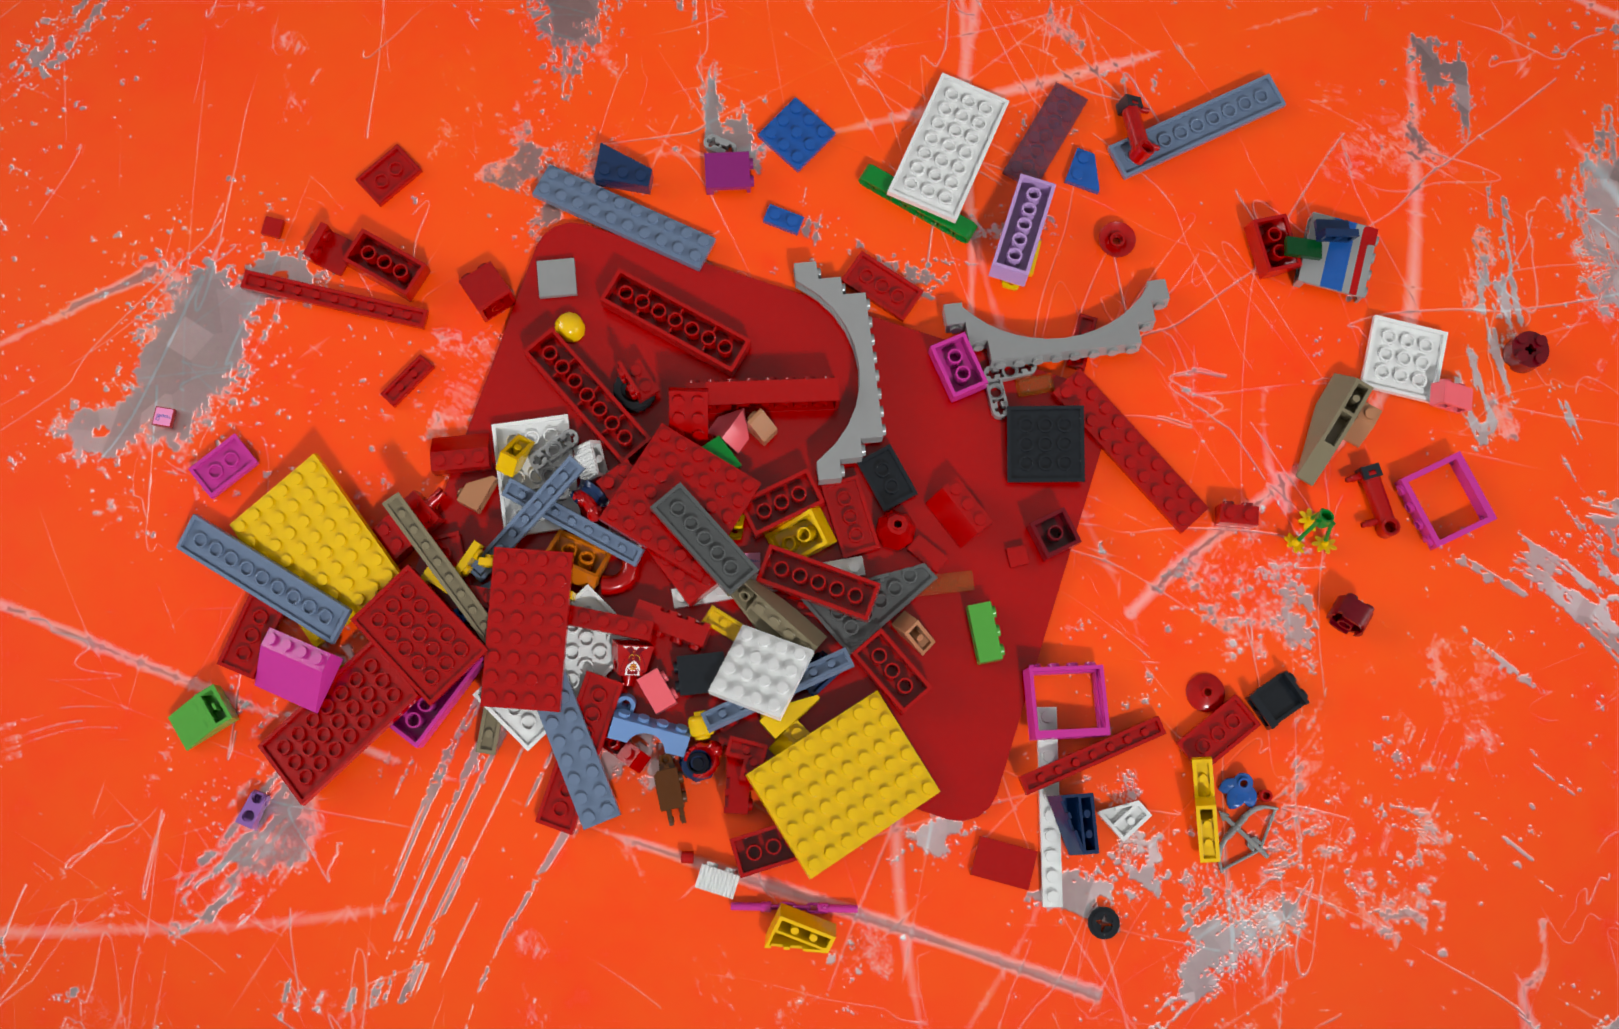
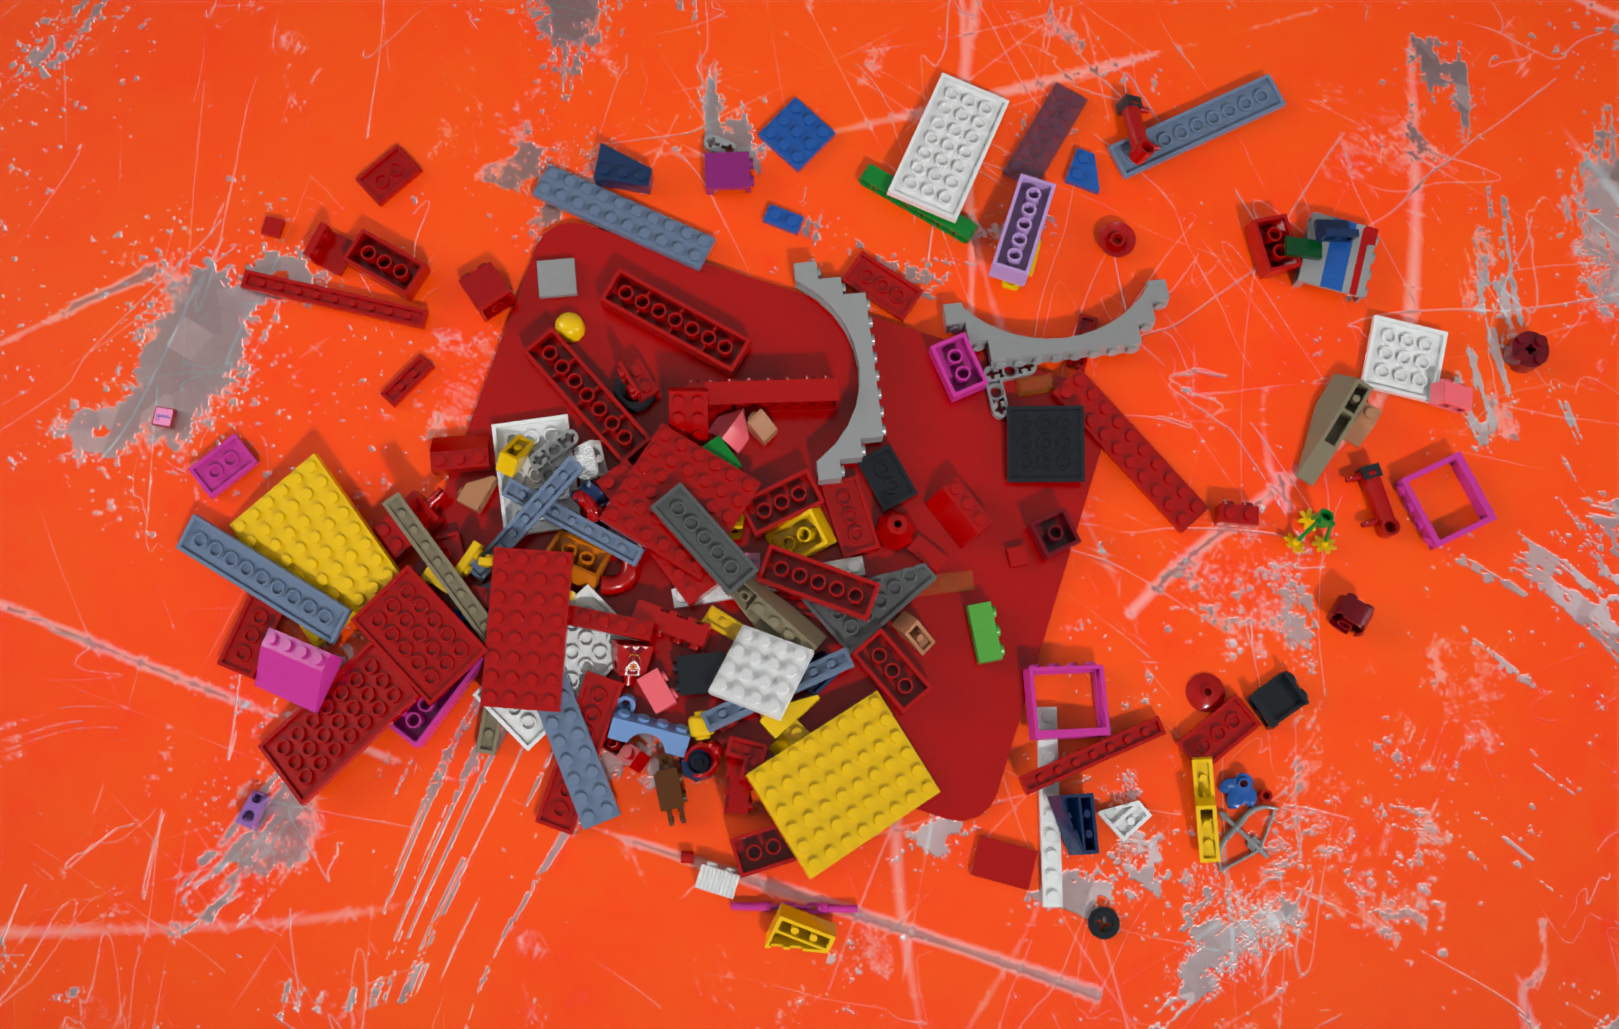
(203, 716): bright green slope -> none

